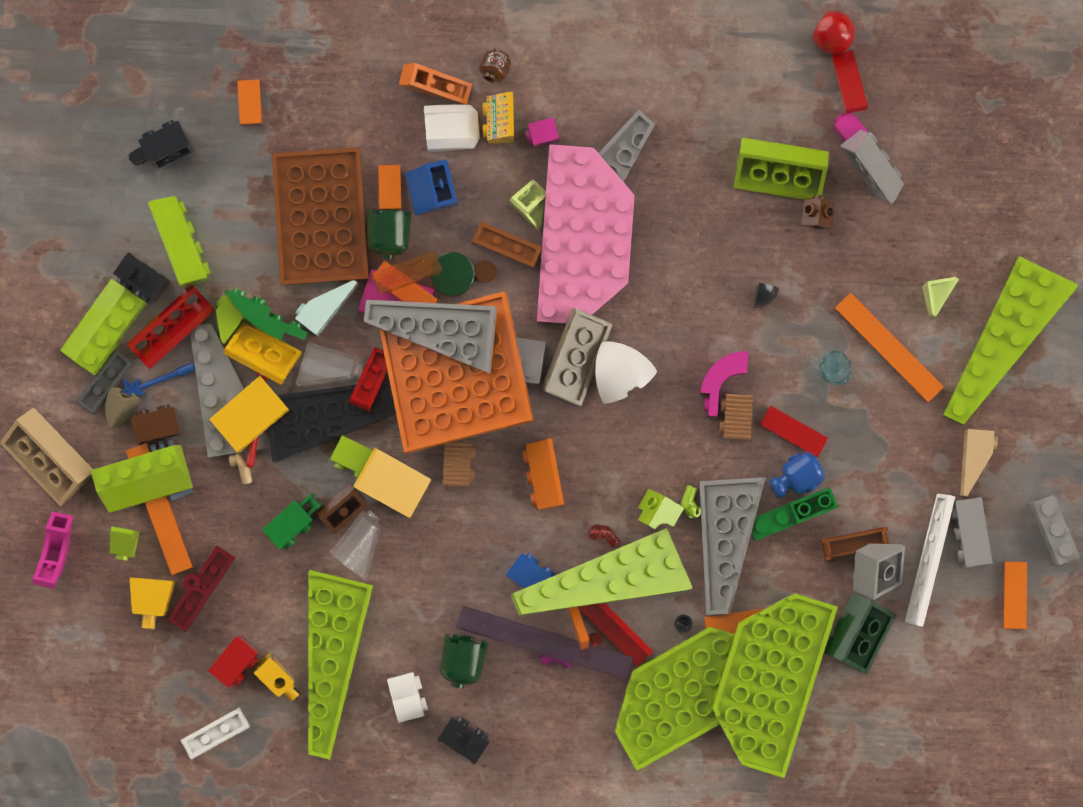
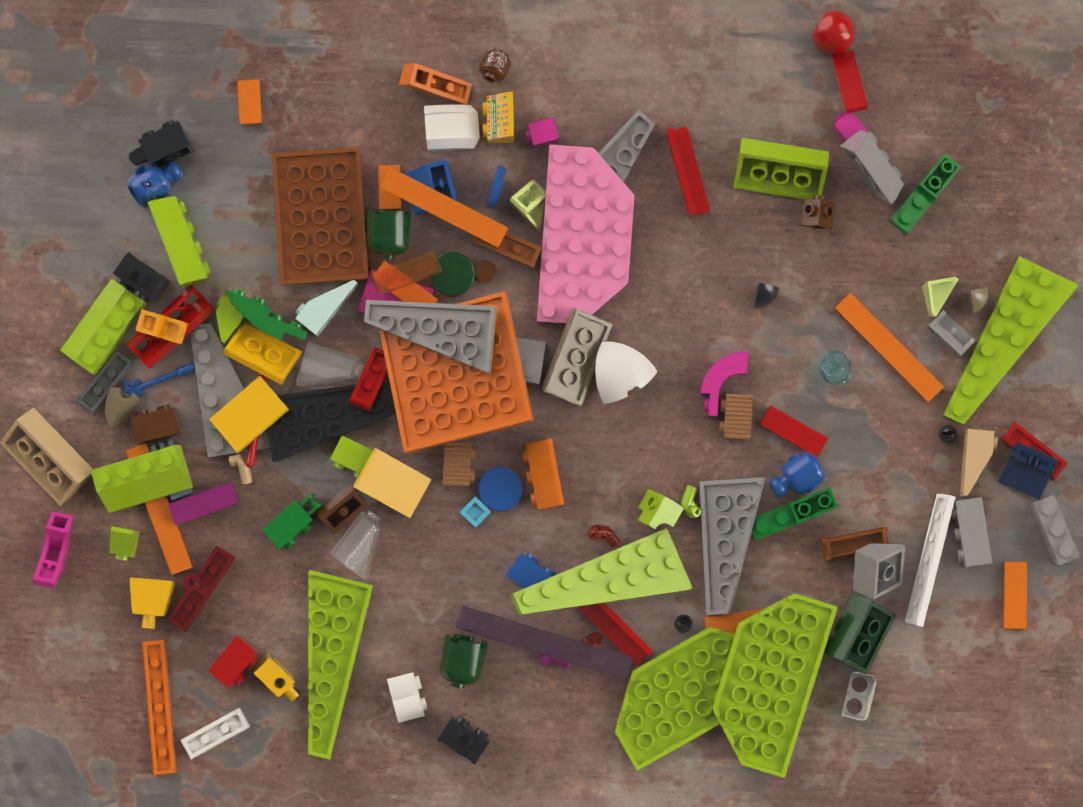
(152, 182): none -> blue piece
(159, 707): none -> orange tile
(161, 326): none -> light orange slope
(203, 503): none -> magenta tile
(443, 207): none -> orange tile
(475, 511): none -> medium azure tile
(496, 187): none -> blue tile
(500, 488): none -> blue tile
(578, 627): orange tile -> none
(687, 171): none -> red fence
(868, 693): none -> white piece
(925, 194): none -> green slope
(947, 428): none -> black hinge
(950, 333): none -> light grey hinge
(977, 299): none -> dark tan brick
(1019, 434): none -> red tile
(1028, 470): none -> dark blue hinge

